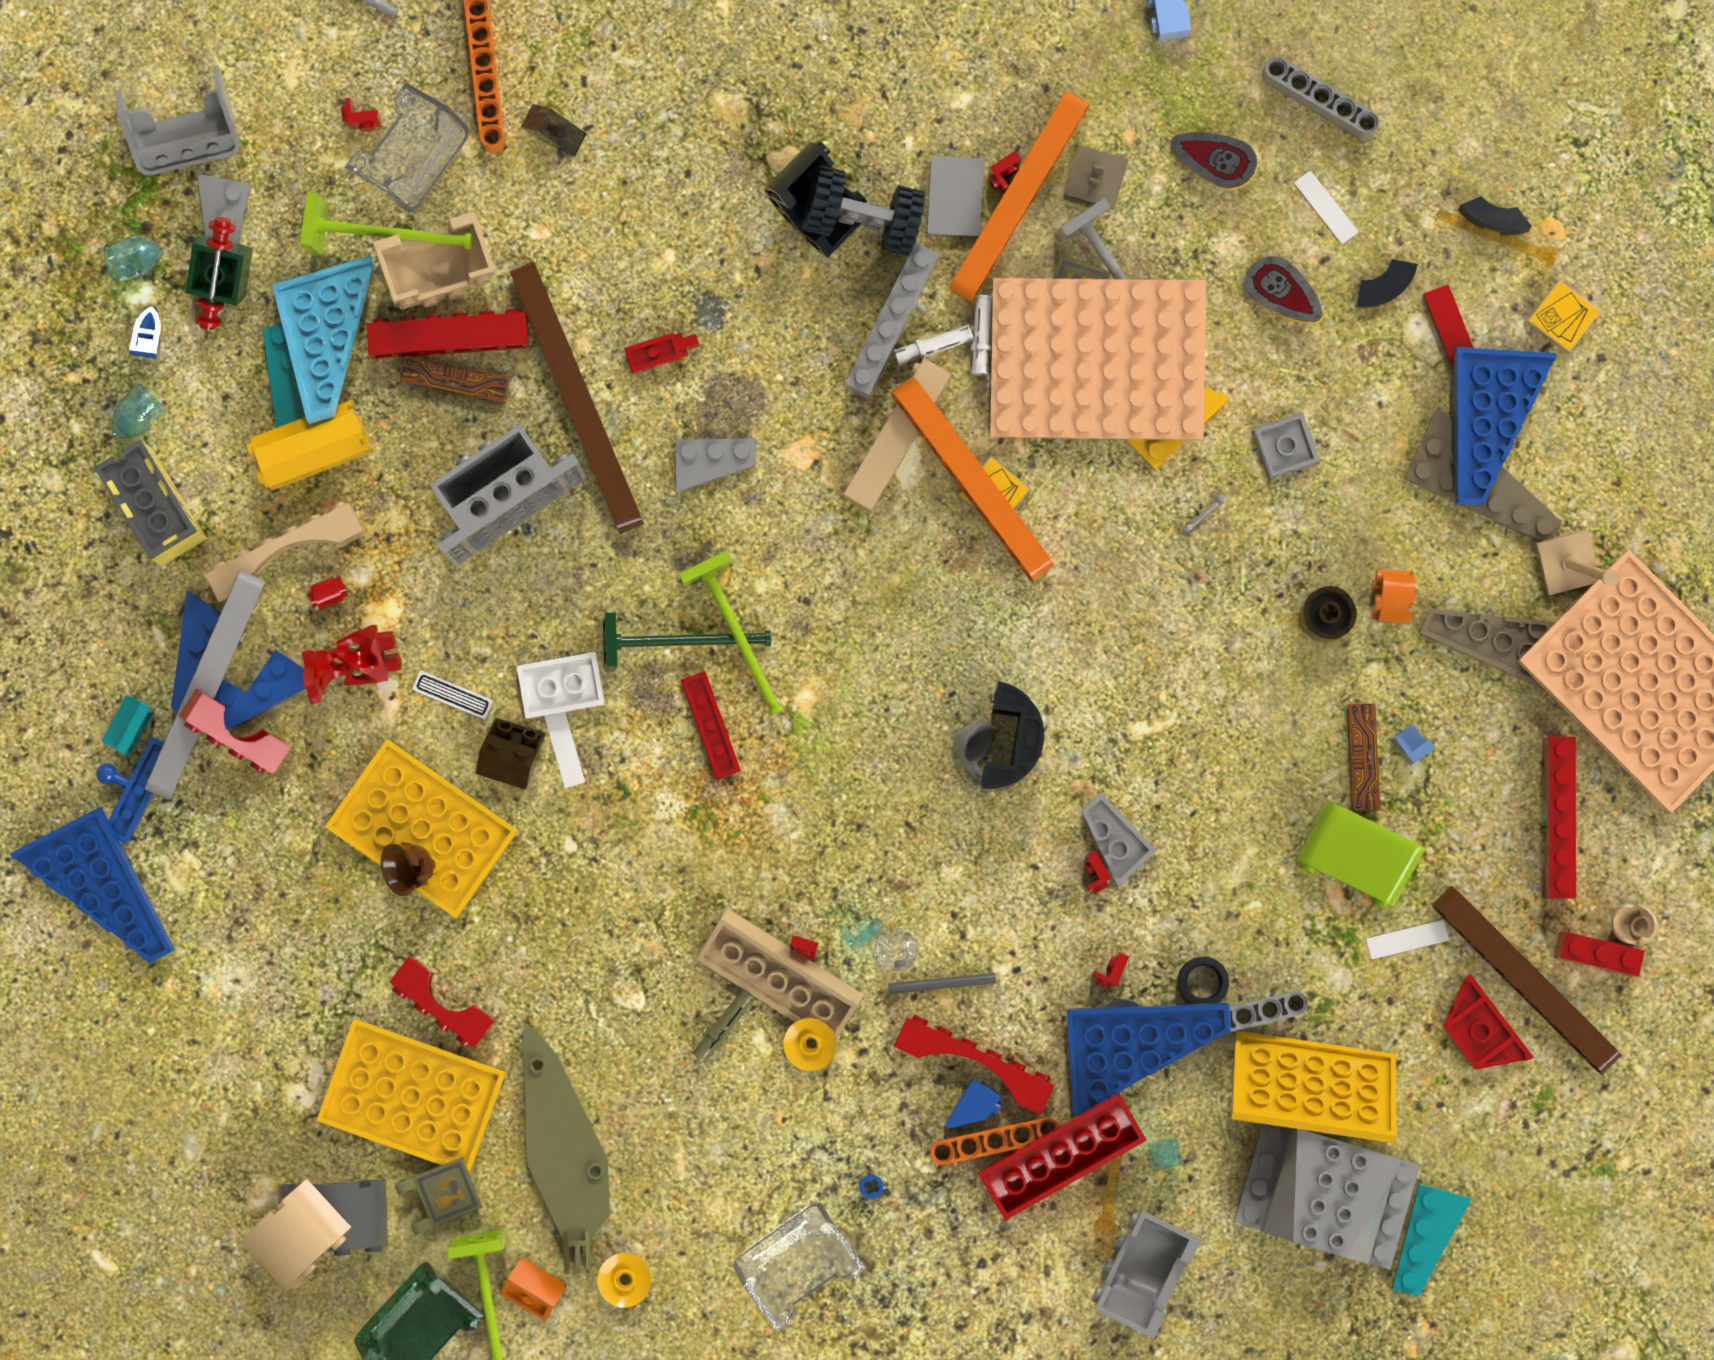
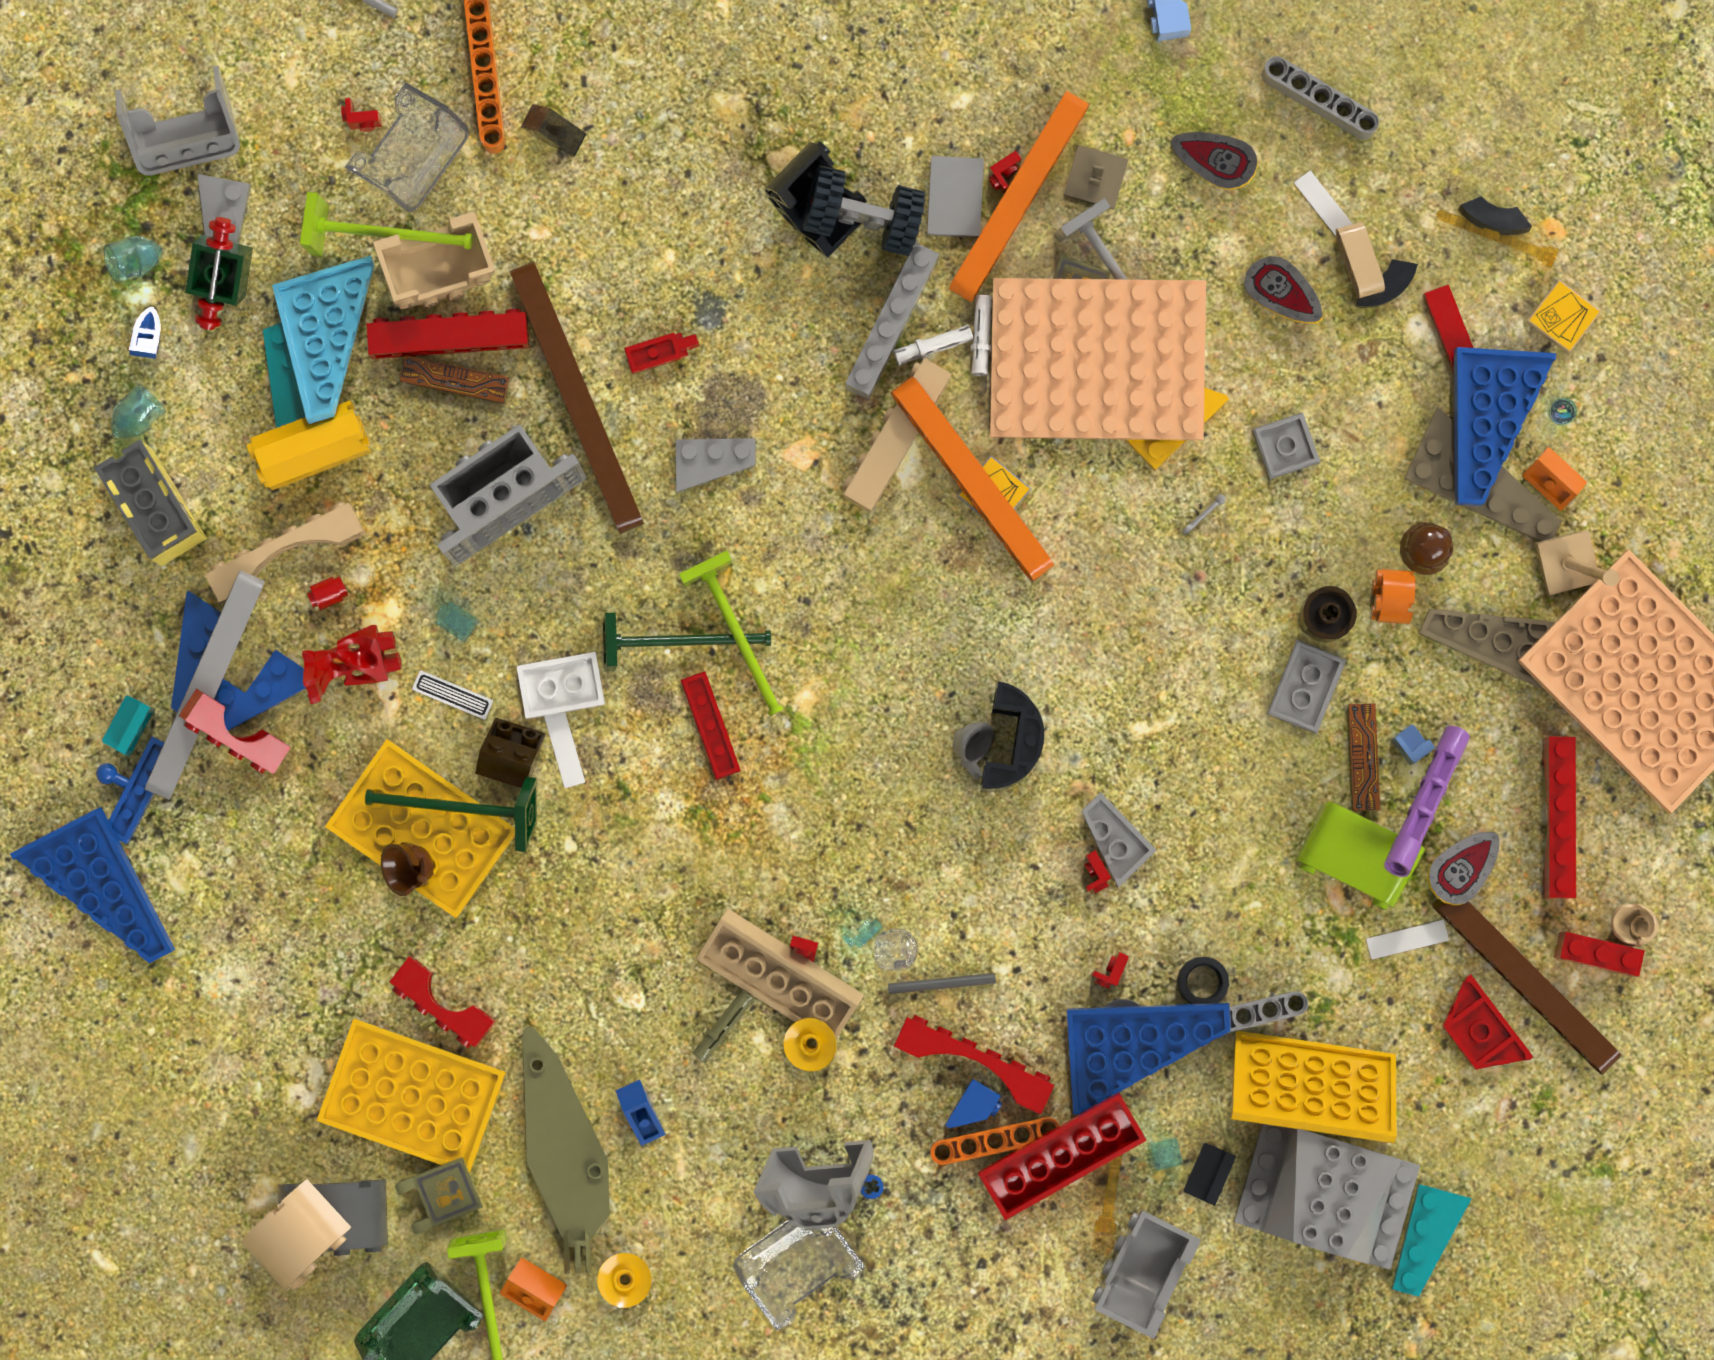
(456, 621): none -> clear light blue brick
(523, 813): none -> dark green tile
(640, 1112): none -> blue slope
(816, 1194): none -> light grey cylinder
(1209, 1173): none -> black panel
(1306, 687): none -> light grey tile
(1360, 260): none -> tan beam
(1421, 813): none -> medium lavender piece
(1426, 548): none -> reddish brown helmet
(1463, 868): none -> shield
(1554, 479): none -> orange panel
(1562, 411): none -> clear light blue tile

